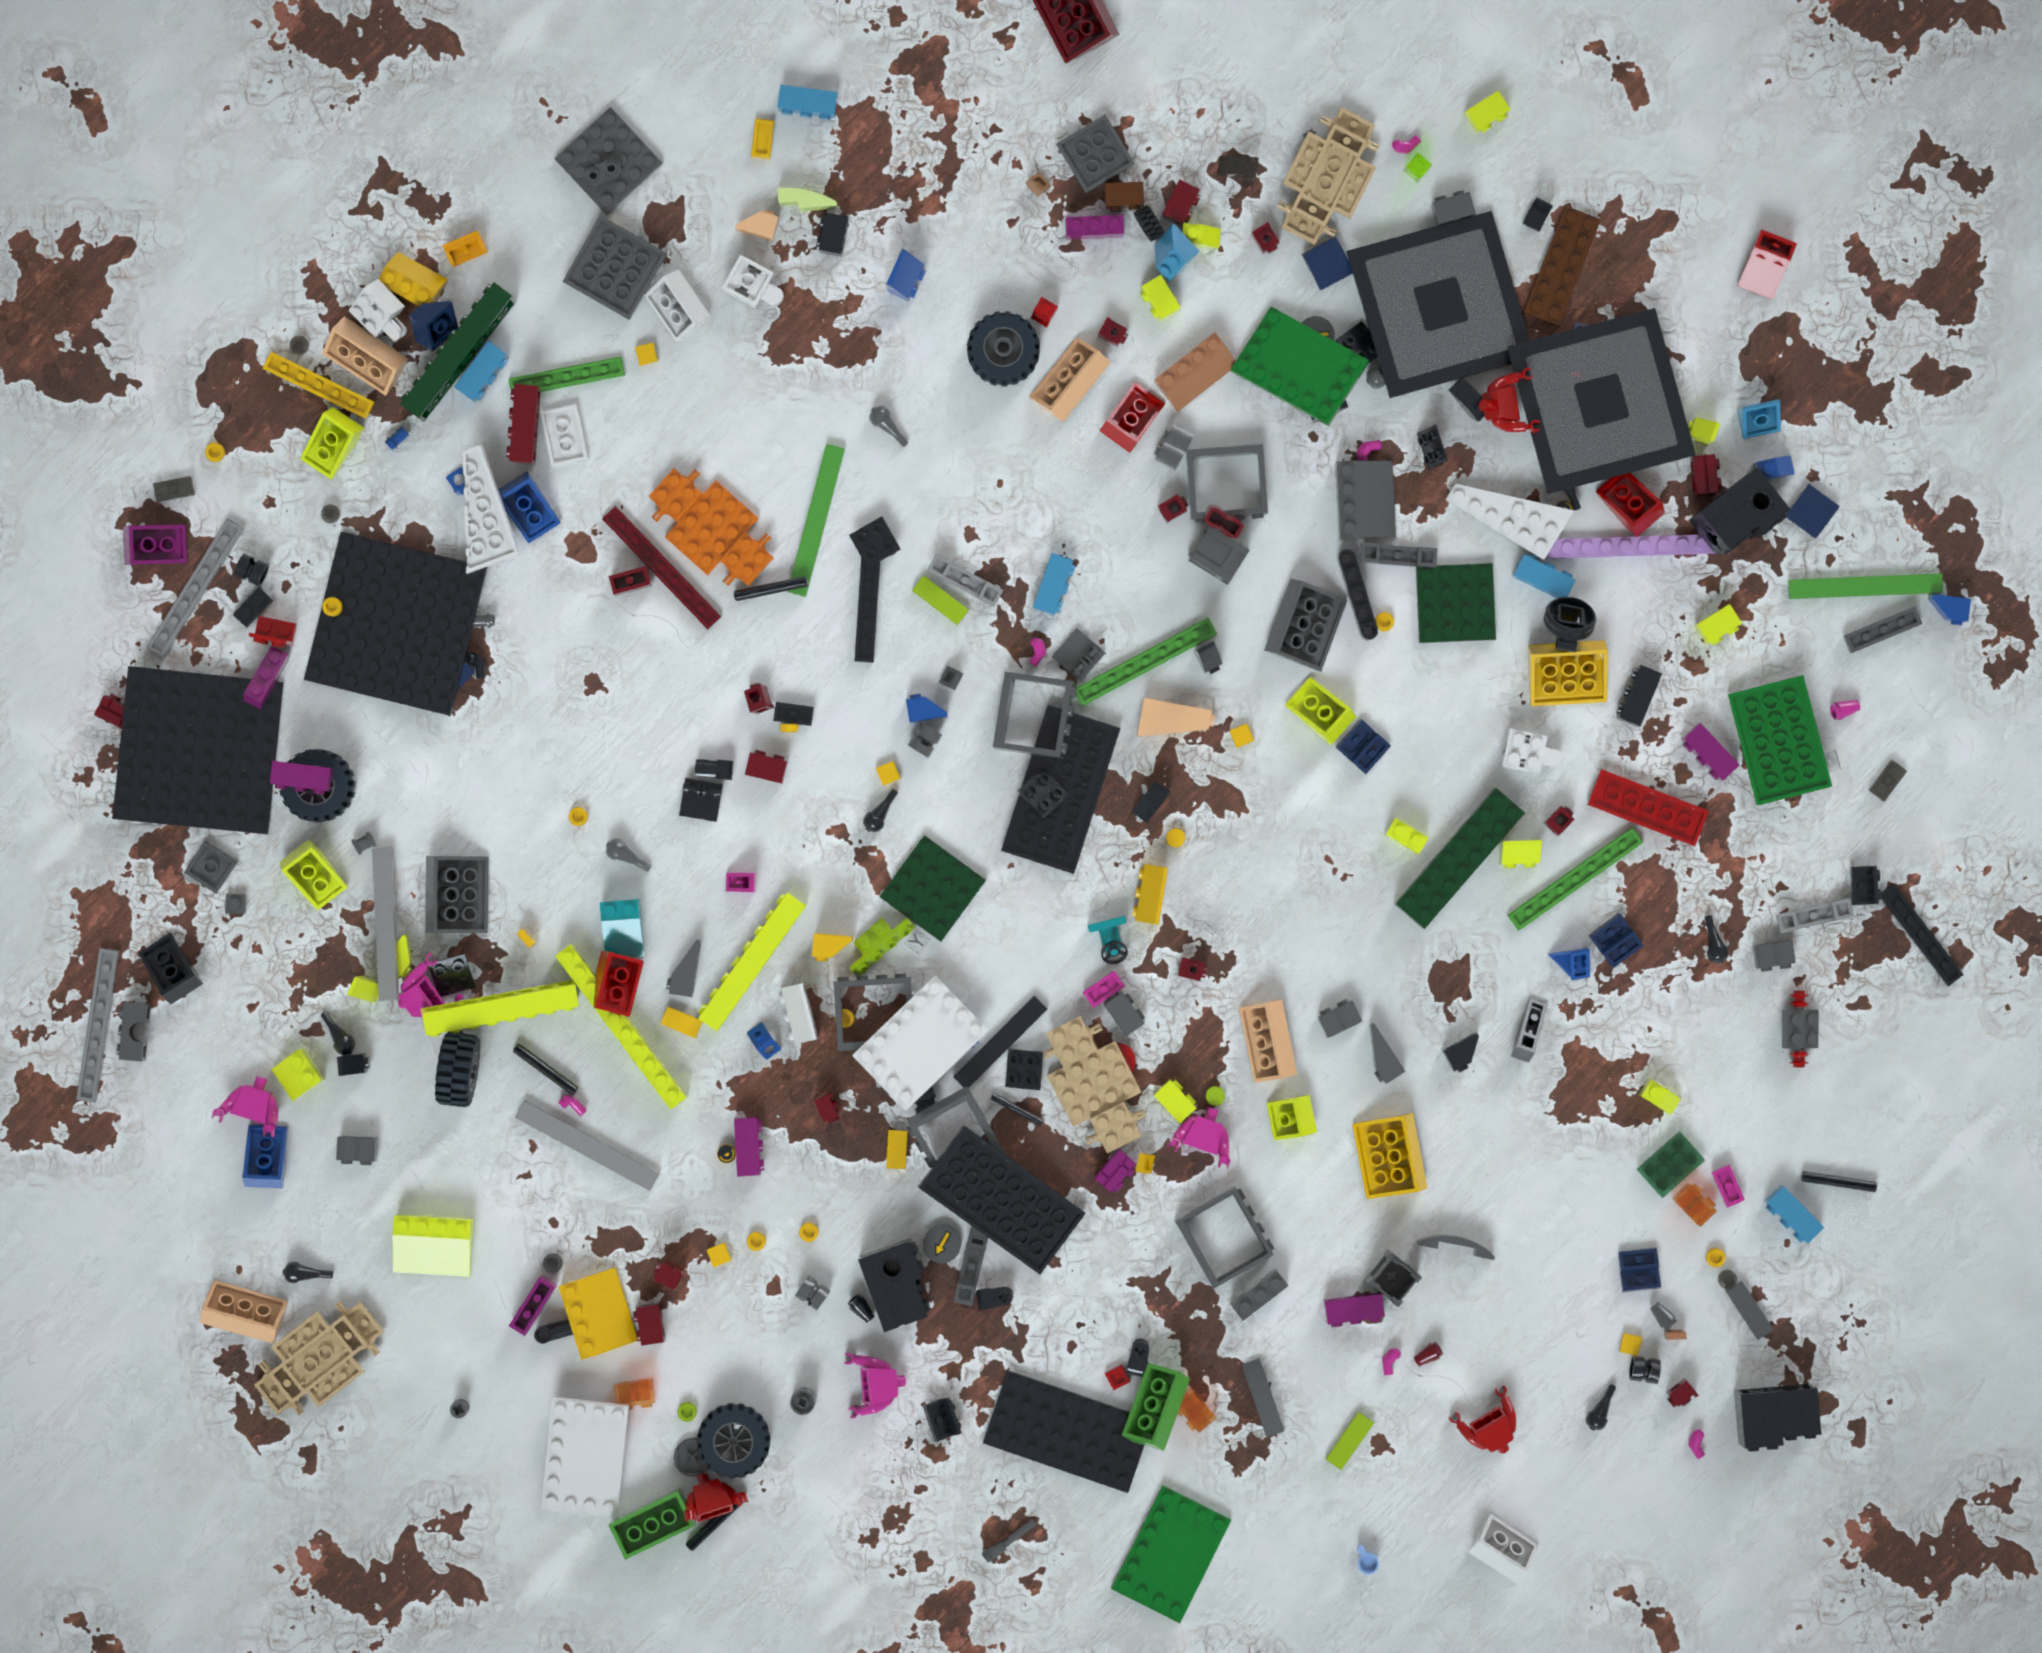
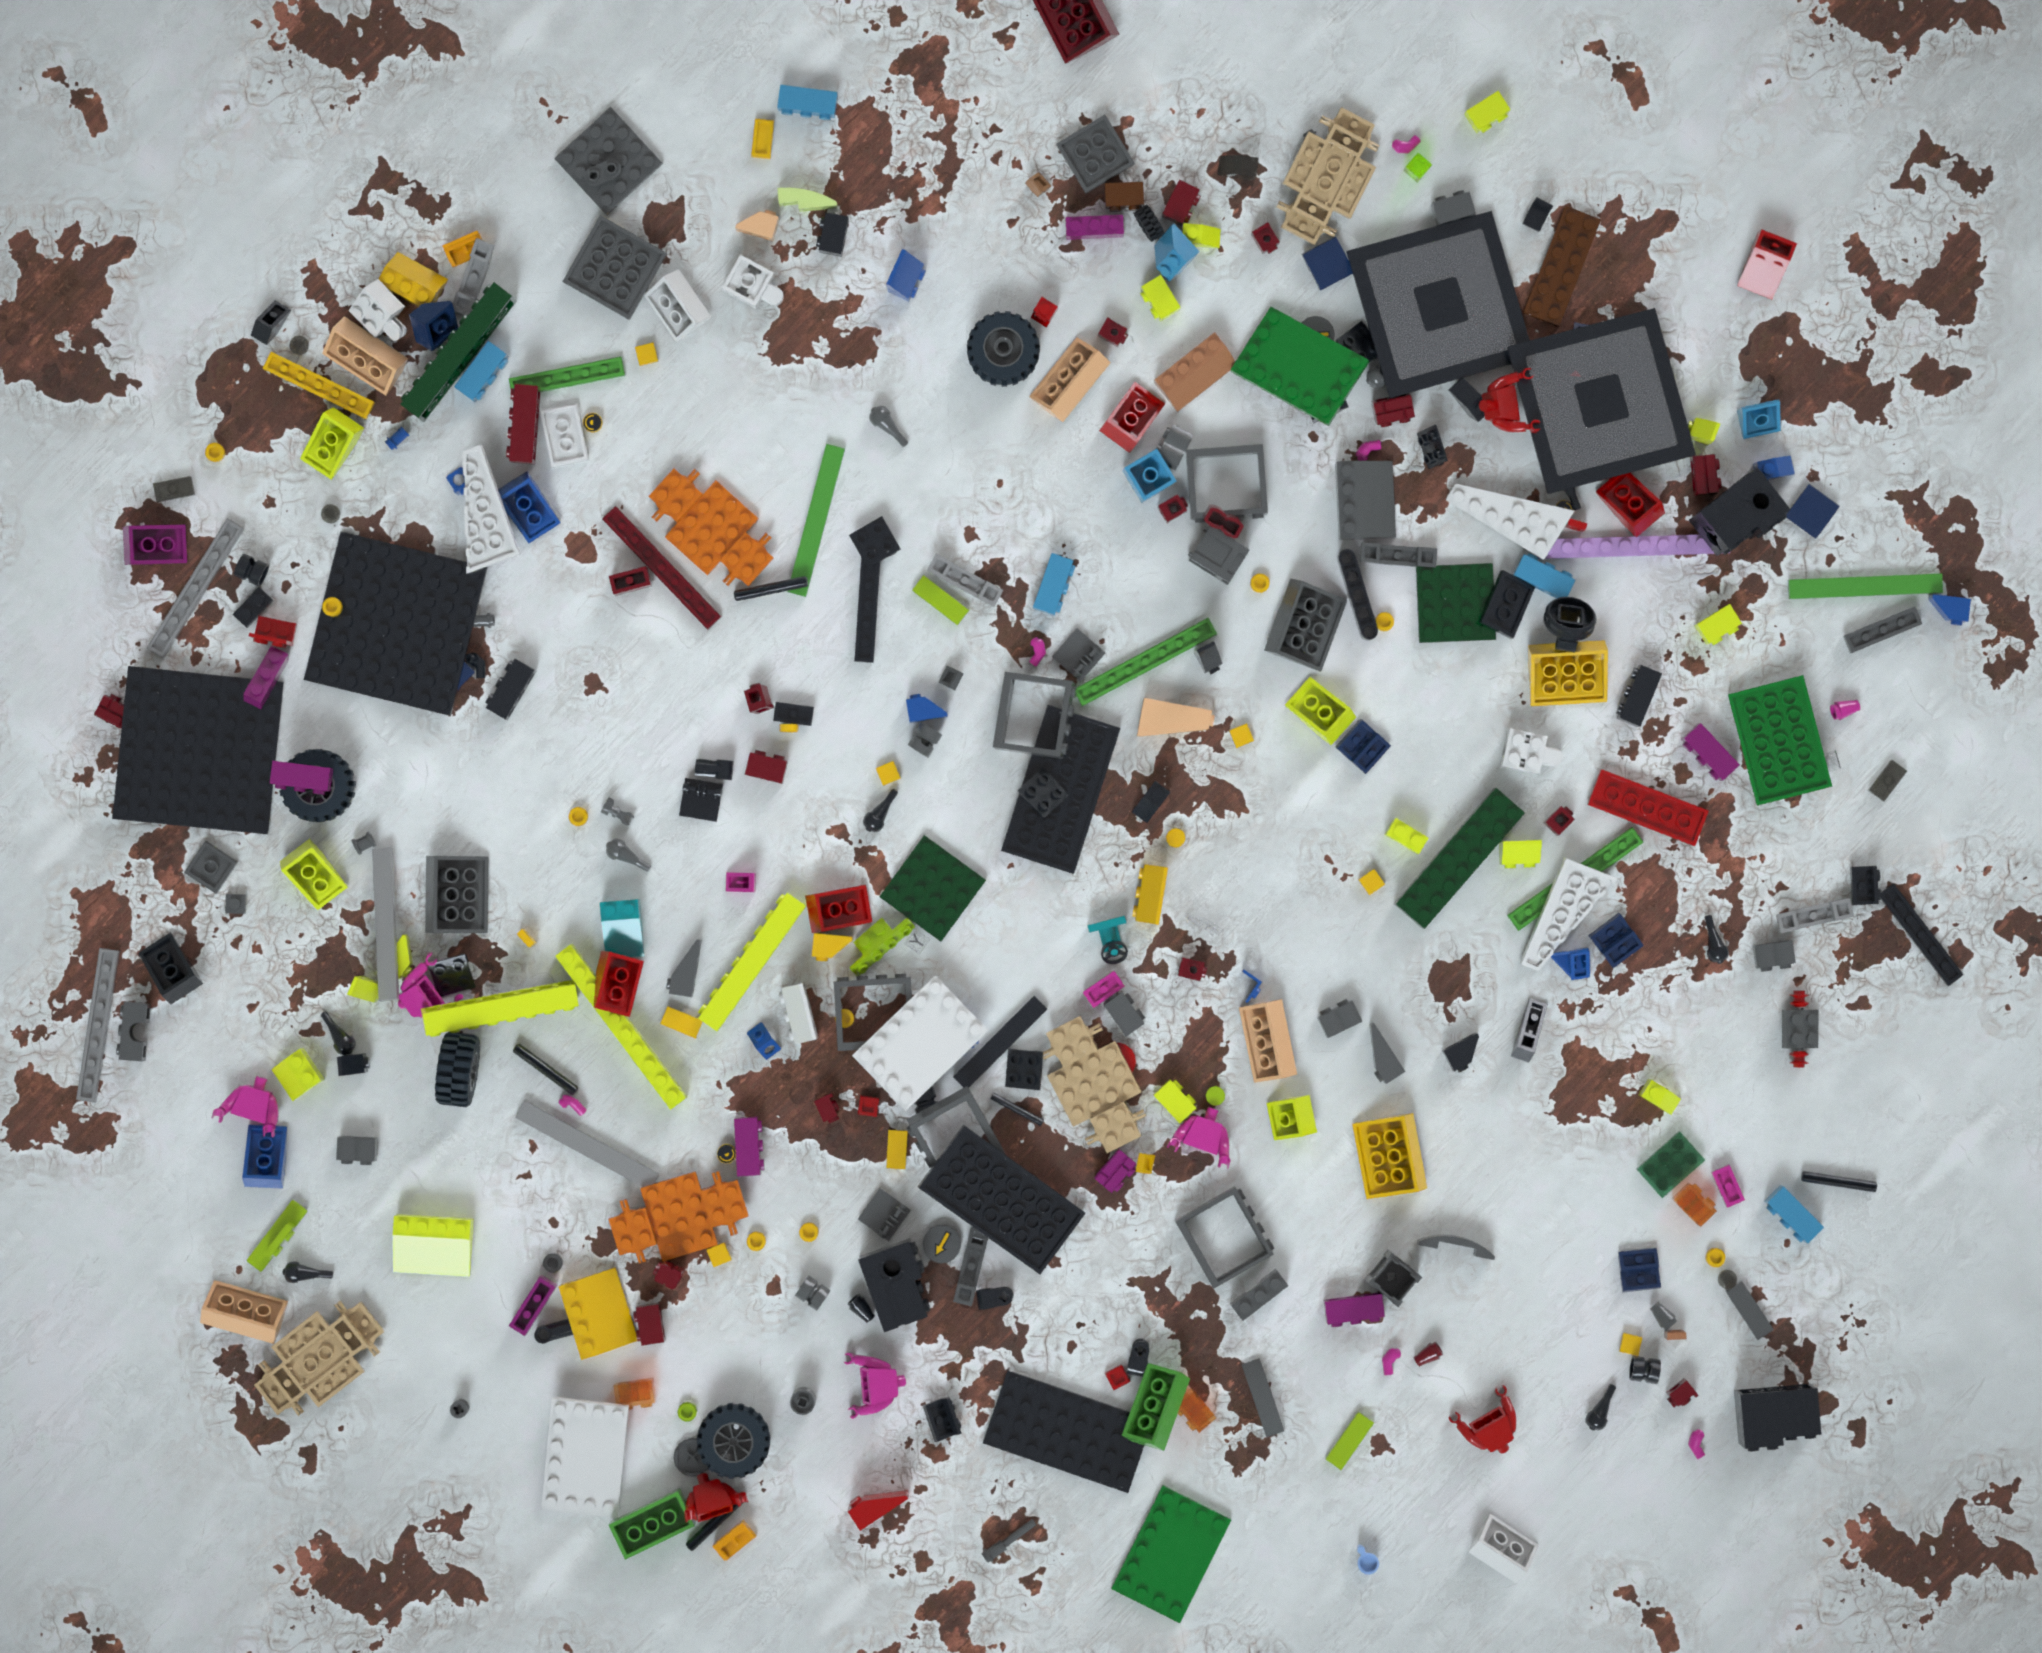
(270, 322): none -> black slope
(279, 1233): none -> lime bracket
(474, 276): none -> light grey slope
(510, 688): none -> black brick
(592, 422): none -> black tile
(615, 811): none -> dark grey piece
(678, 1216): none -> orange piece
(734, 1540): none -> light orange hinge
(838, 909): none -> red slope
(868, 1106): none -> red tile
(871, 1507): none -> red slope
(884, 1214): none -> dark grey hinge
(1149, 475): none -> dark azure slope
(1255, 991): none -> blue bracket
(1259, 583): none -> yellow tile
(1371, 882): none -> yellow tile
(1392, 410): none -> dark red brick
(1507, 604): none -> black plate
(1566, 905): none -> white wing
(1576, 525): none -> red tile

